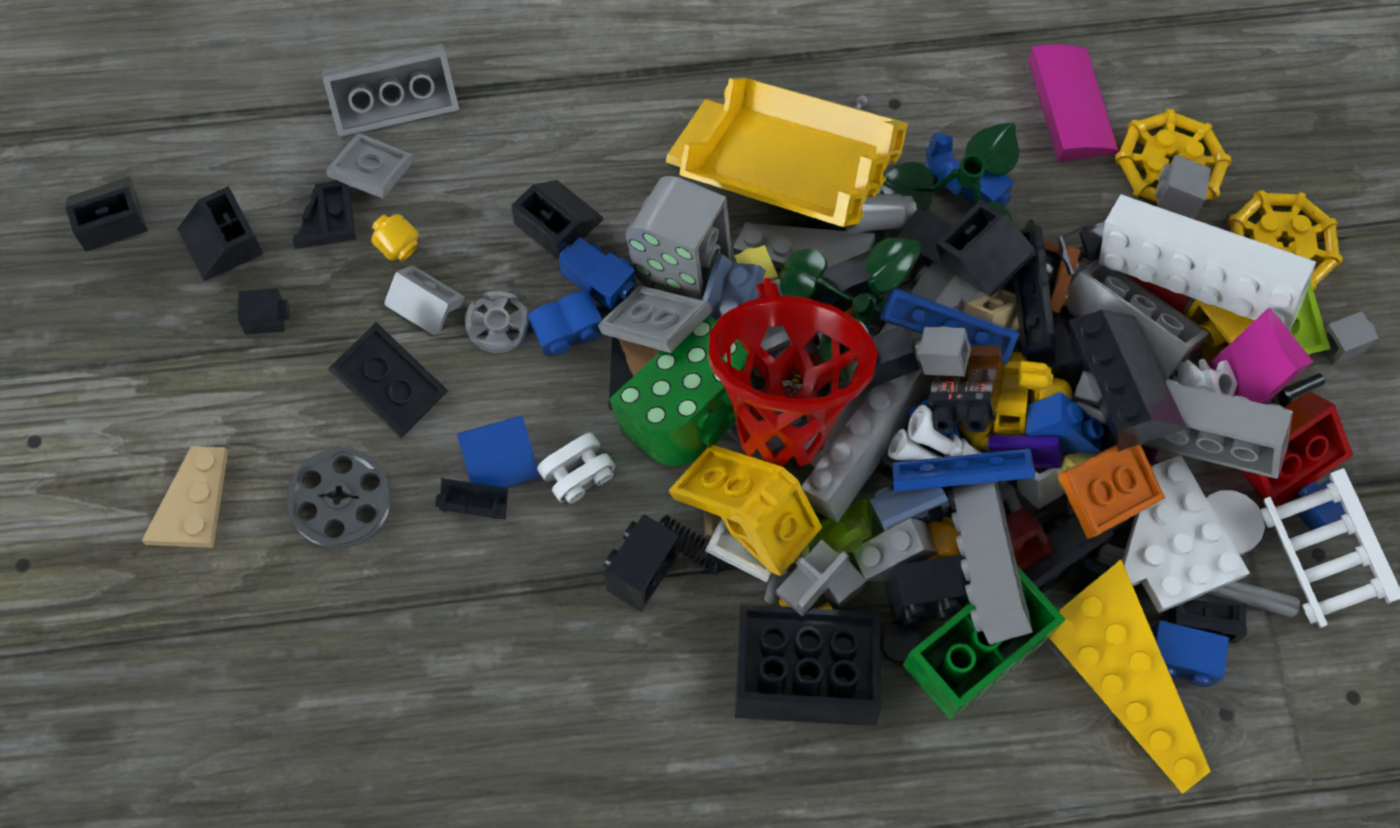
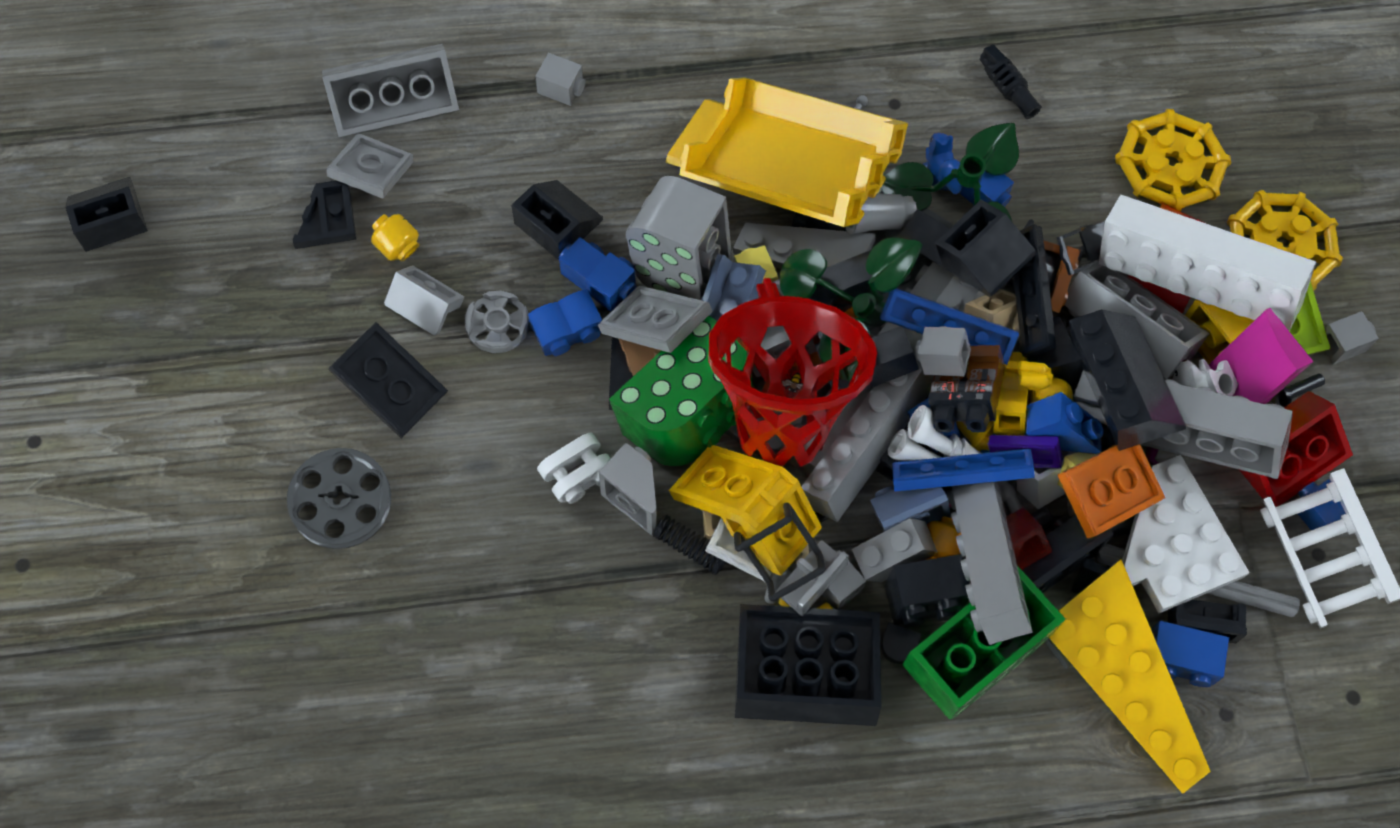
(192, 502): tan wing -> none
(218, 234): black slope -> none
(262, 311): black brick -> none
(472, 498): black hinge -> none
(499, 453): blue piece -> none
(560, 79): none -> light grey brick
(629, 485): none -> light grey slope
(641, 561): black brick -> none
(742, 544): none -> black piece
(850, 530): clear neon green wing -> none
(1009, 81): none -> black hinge
(1071, 102): dark pink slope -> none
(1182, 186): light grey brick -> none
(1239, 518): white tile -> none

